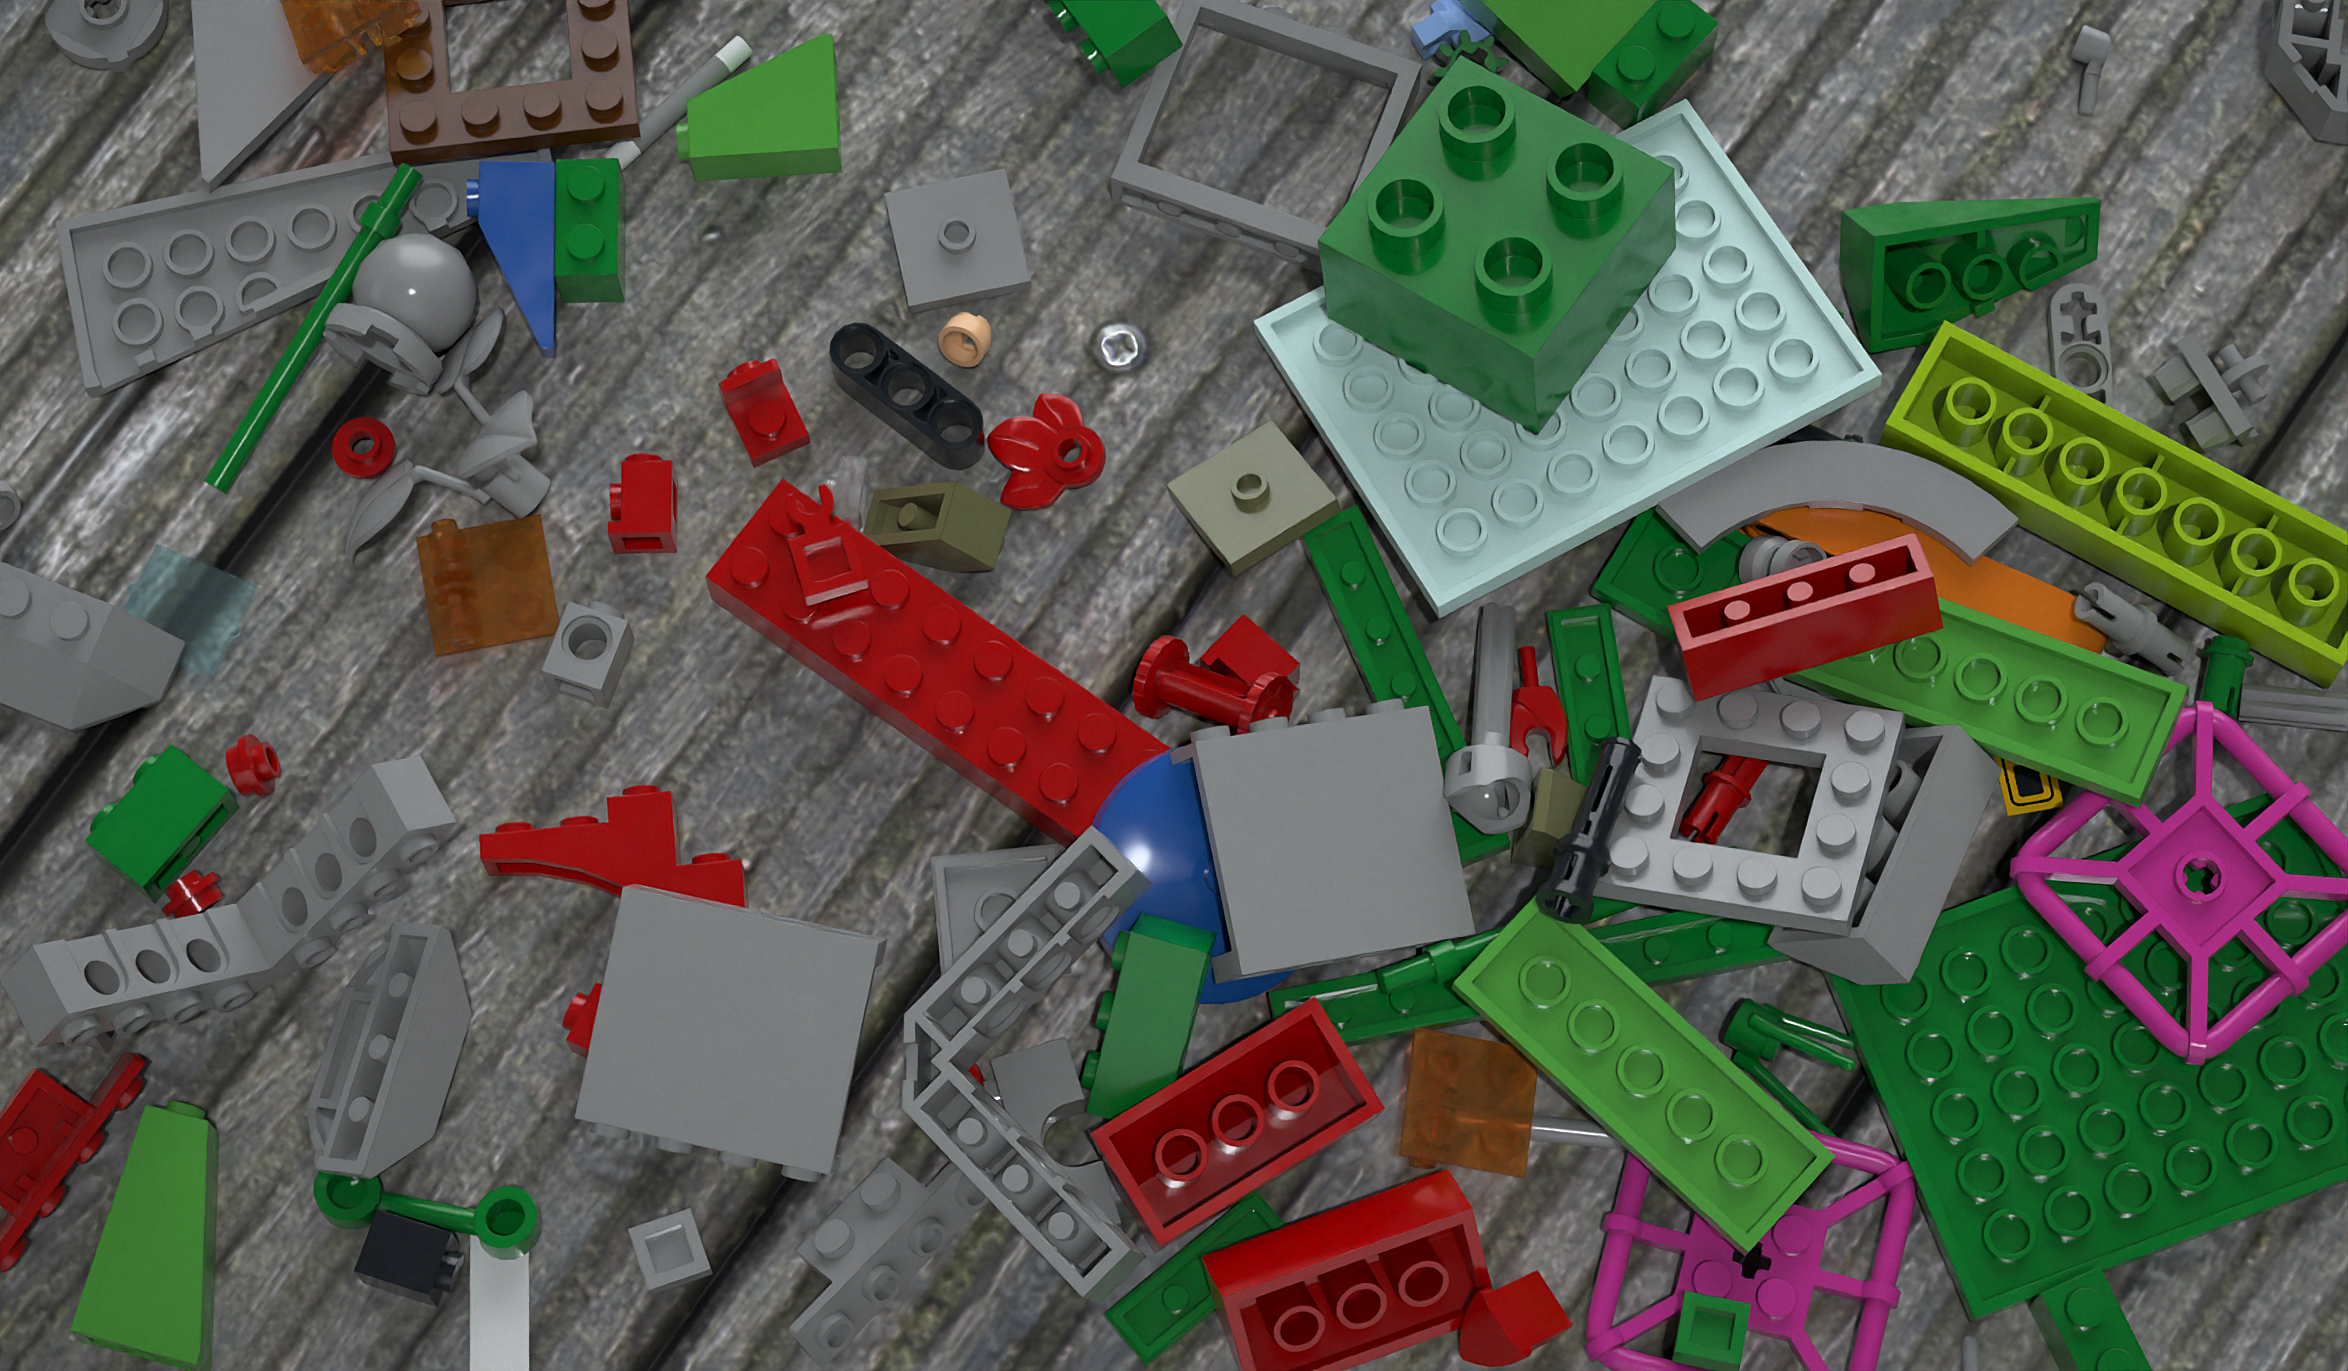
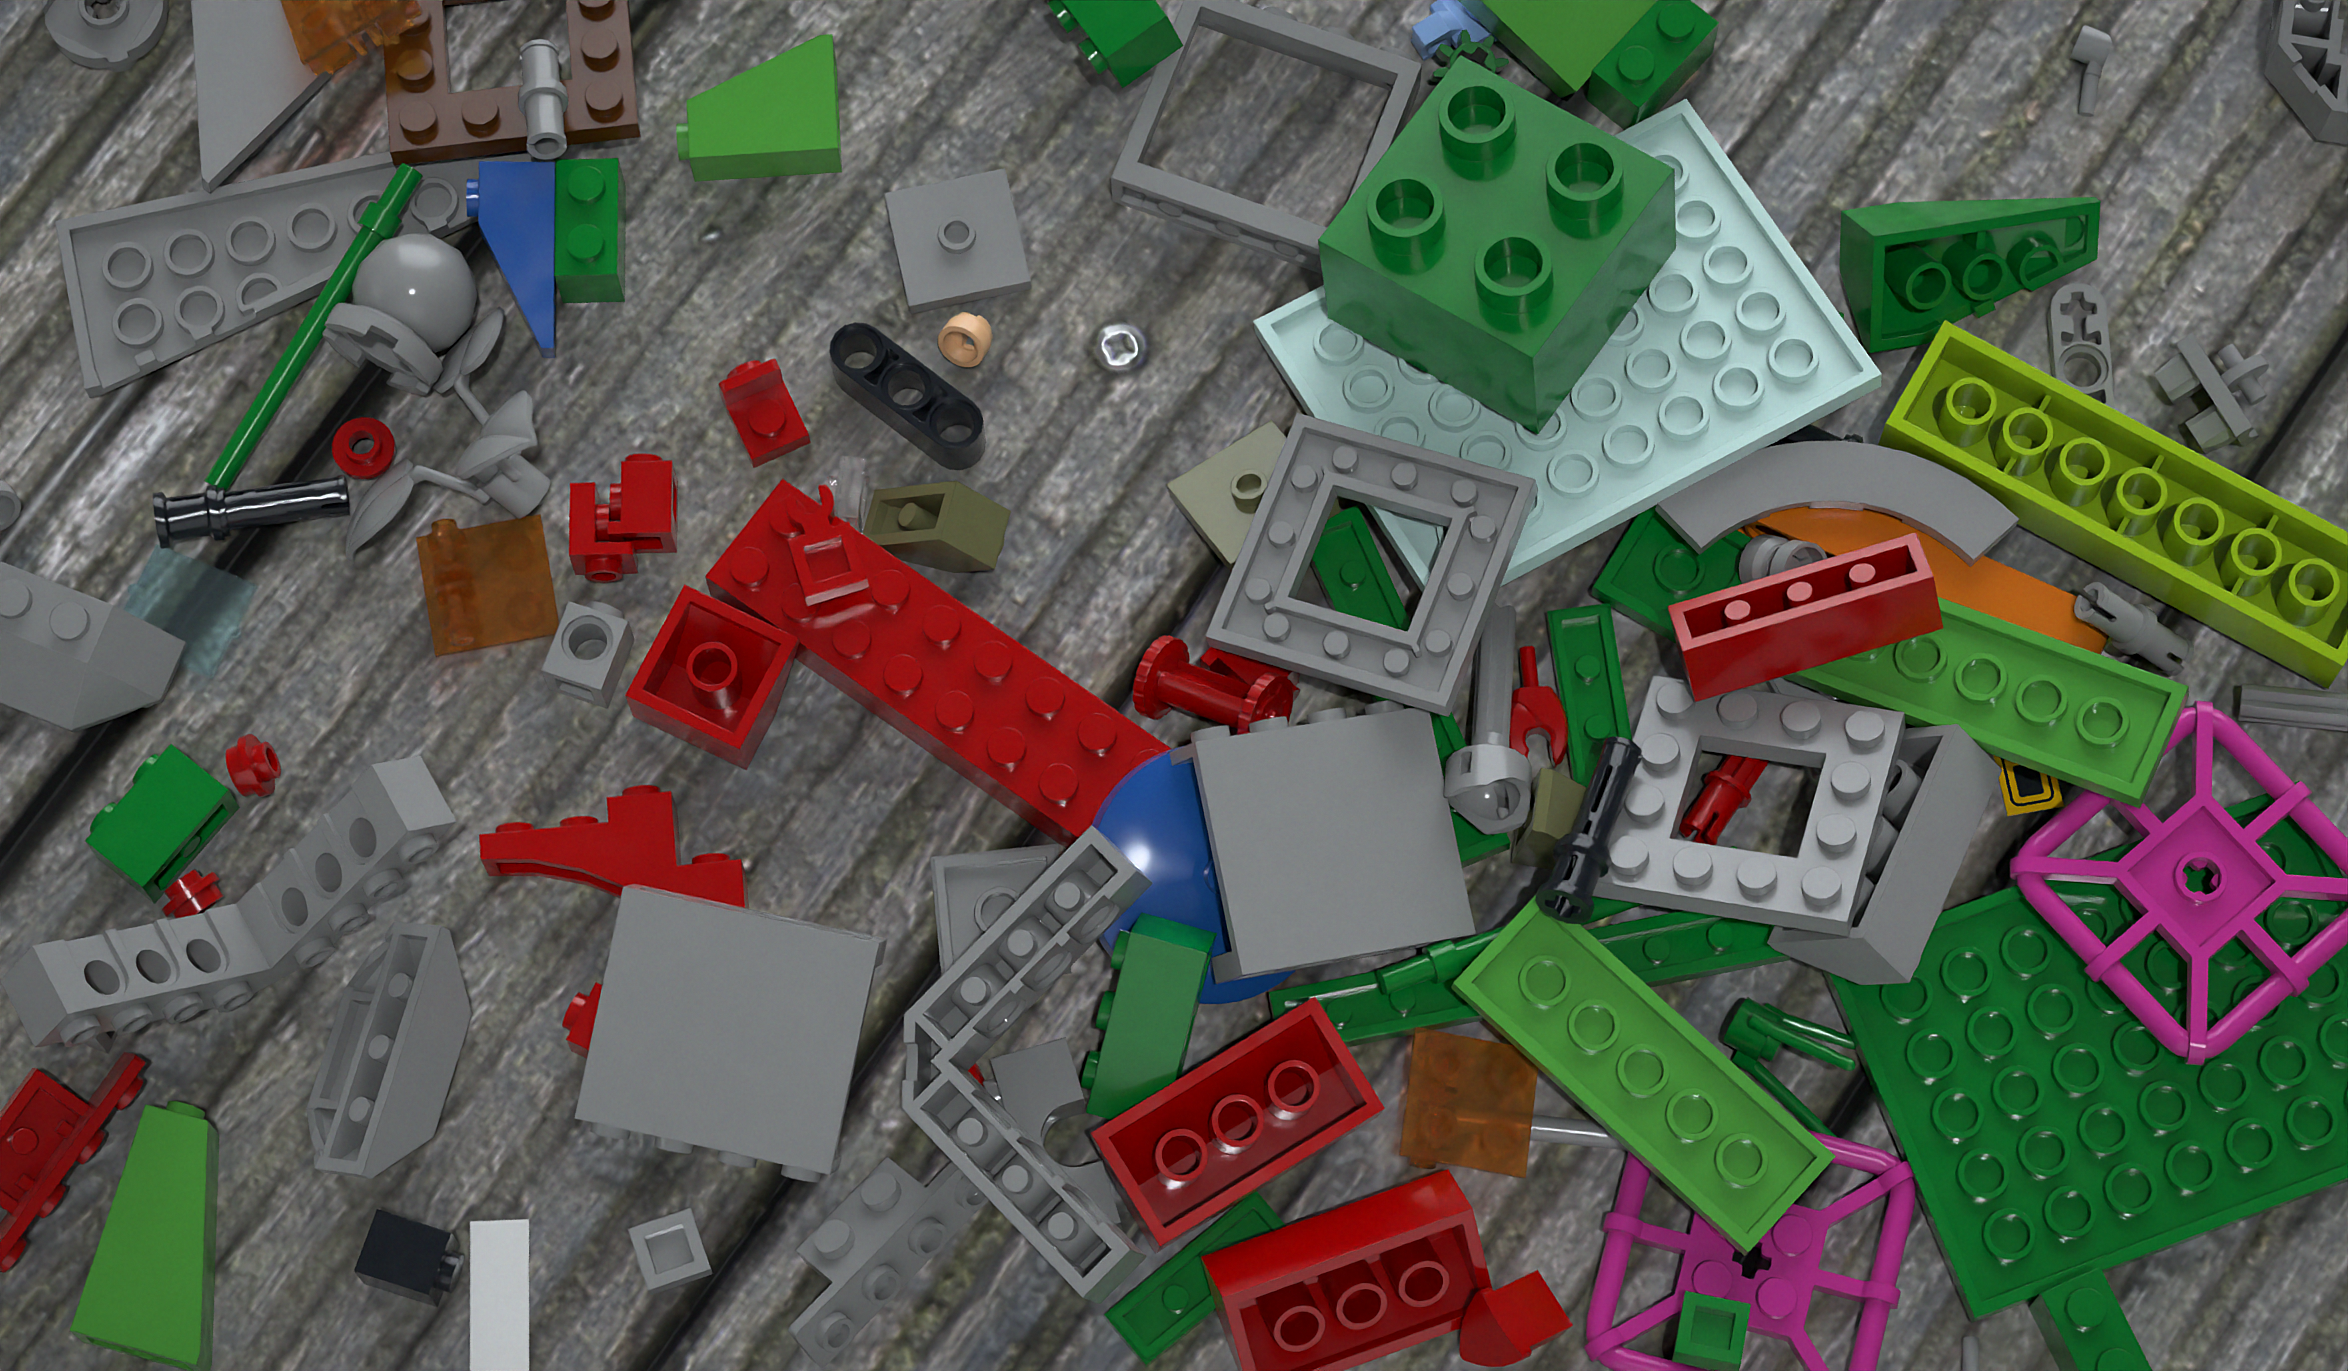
(219, 511): none -> black pin
(503, 1220): green piece -> none
(542, 99): none -> light grey pin
(588, 538): none -> red bracket
(675, 105): light grey bar -> none
(713, 677): none -> red slope
(1037, 453): red plate -> none
(1412, 667): none -> light grey plate
(2225, 672): green pin -> none

